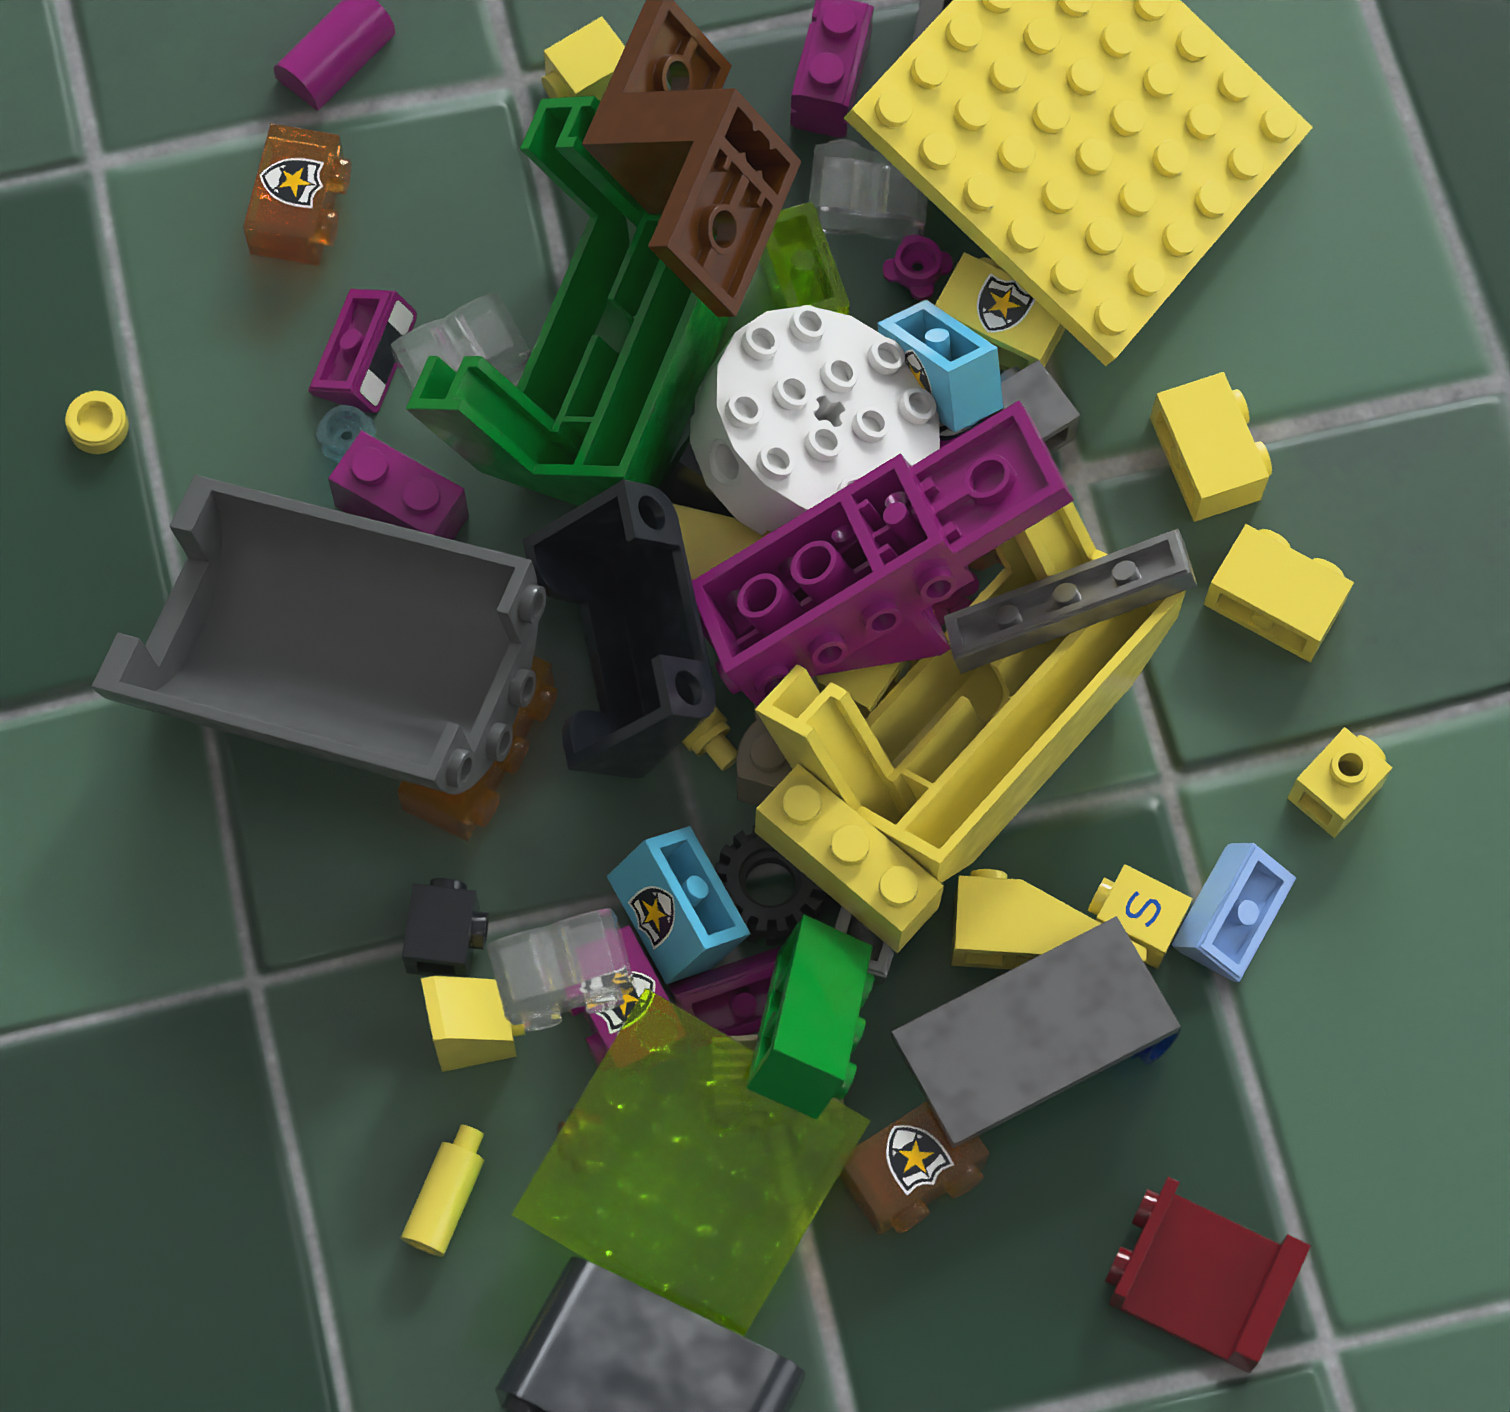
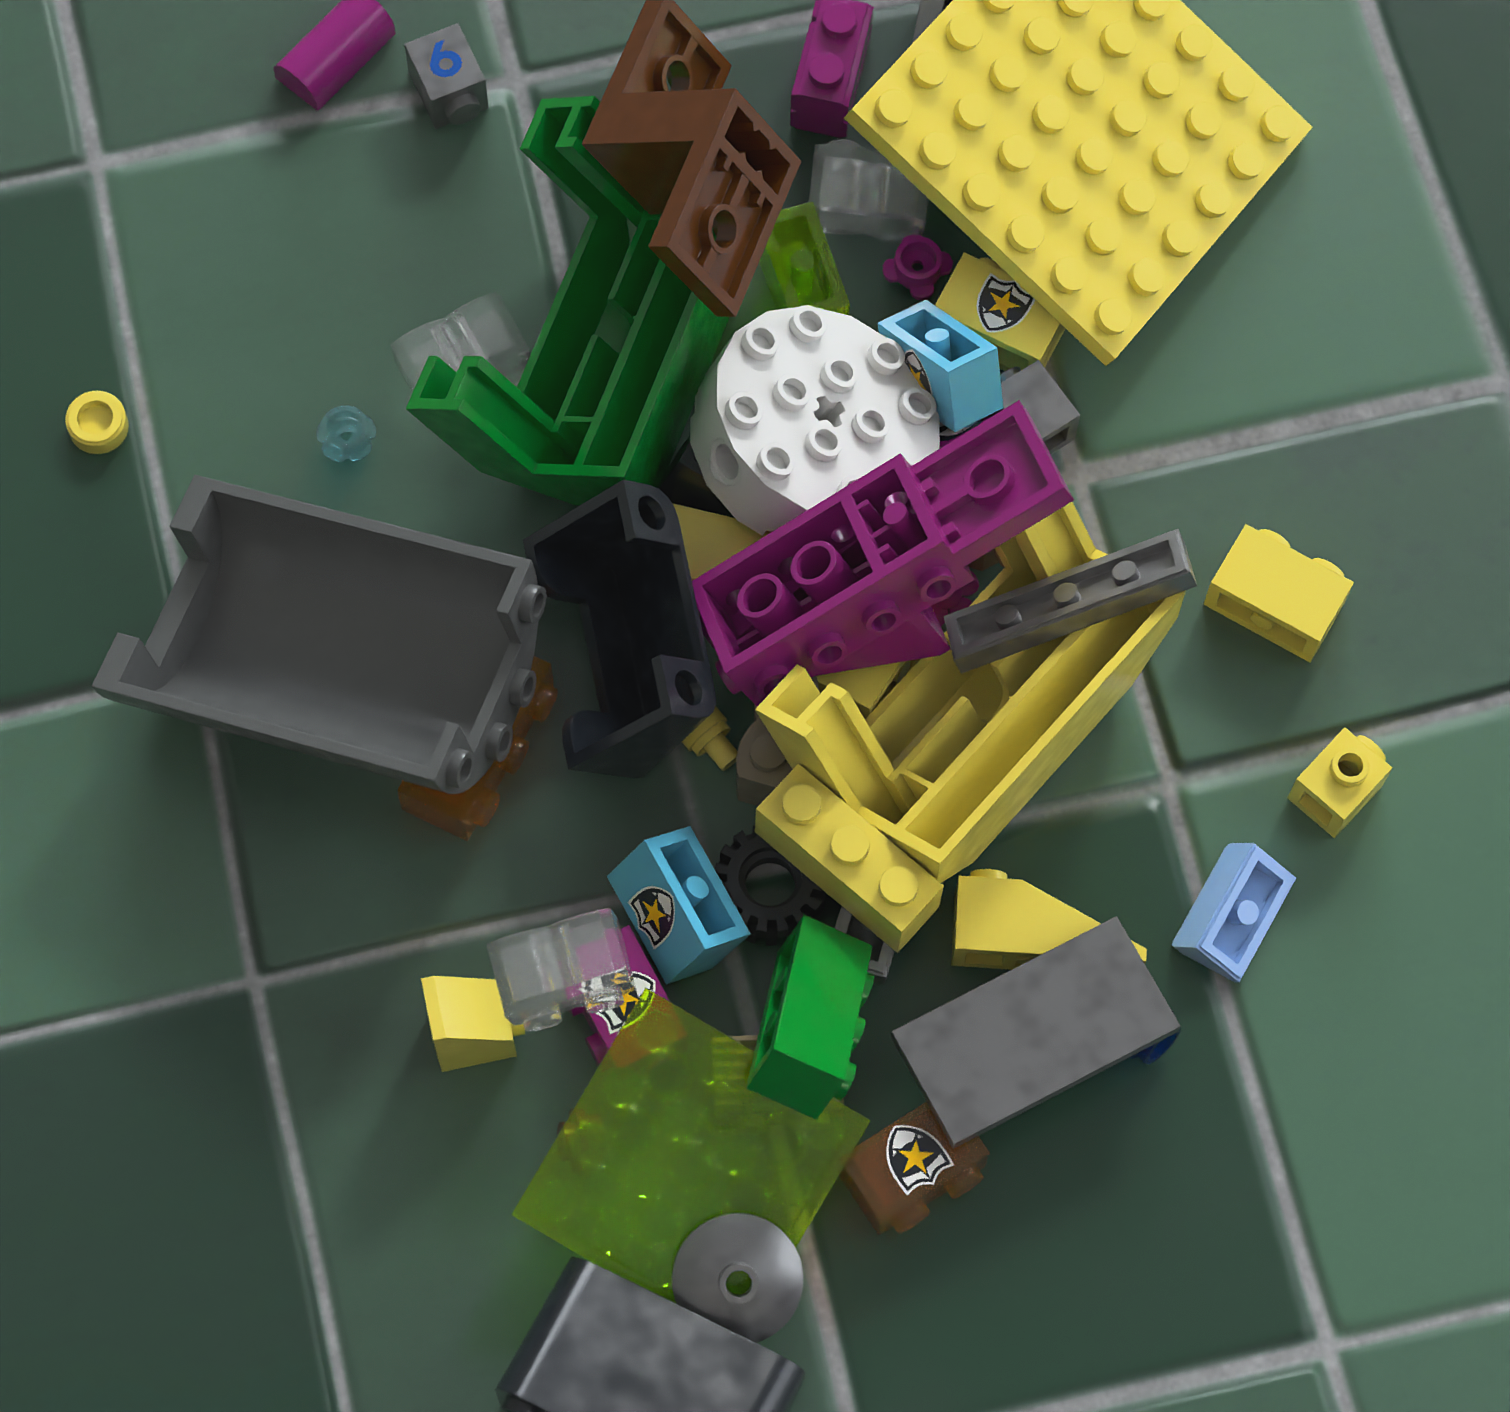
(296, 194): clear orange brick -> none
(359, 352): magenta slope -> none
(396, 490): magenta brick -> none
(443, 929): black brick -> none
(445, 1193): light yellow cylinder -> none
(447, 76): none -> flat silver brick
(582, 62): light yellow brick -> none
(729, 995): magenta slope -> none
(739, 1244): none -> flat silver dish
(1145, 909): light yellow brick -> none
(1204, 1277): dark red panel -> none
(1211, 446): light yellow brick -> none

